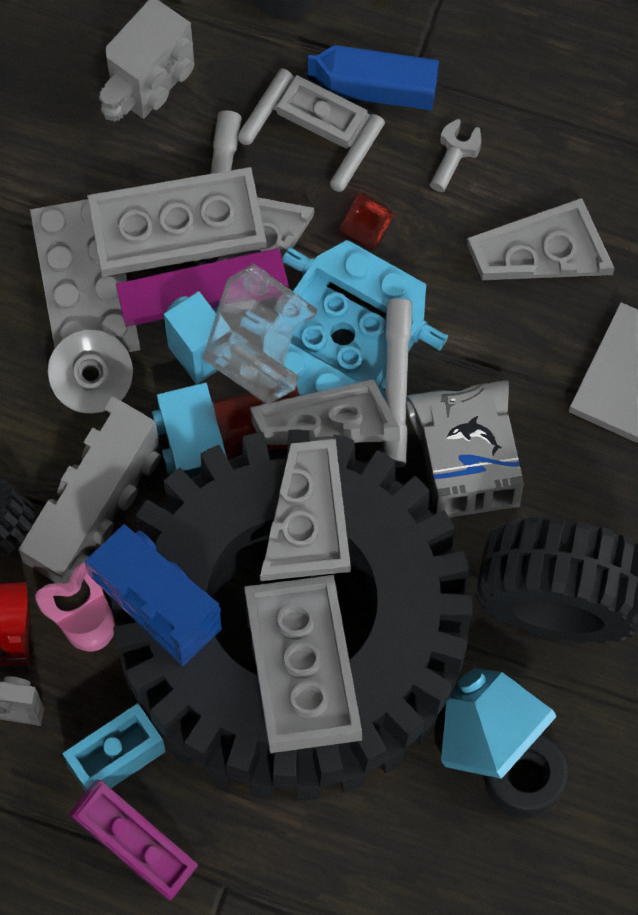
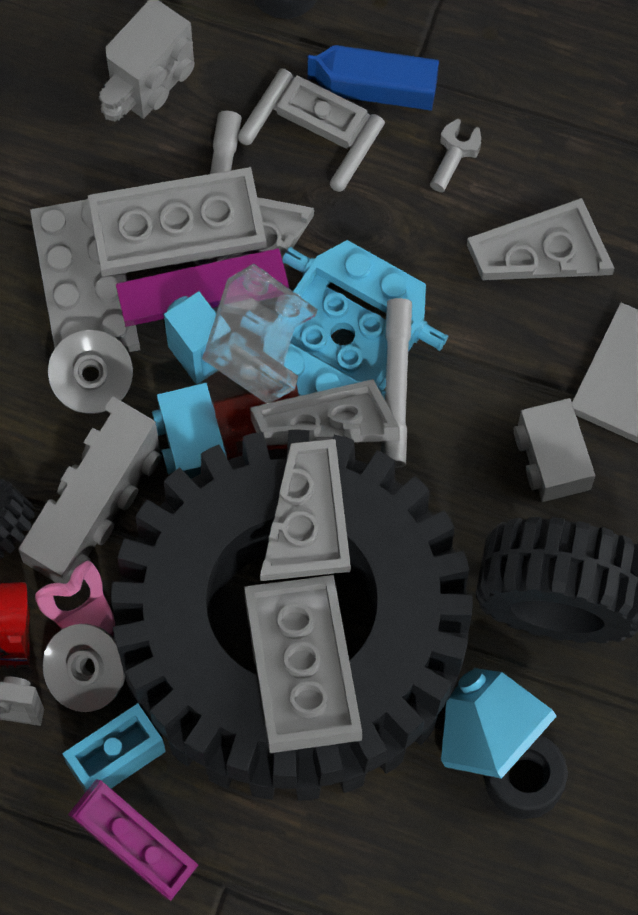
(67, 672): none -> light grey dish
(155, 593): blue wedge -> none
(367, 220): clear red slope -> none
(468, 448): light grey piece -> none
(554, 450): none -> light grey brick

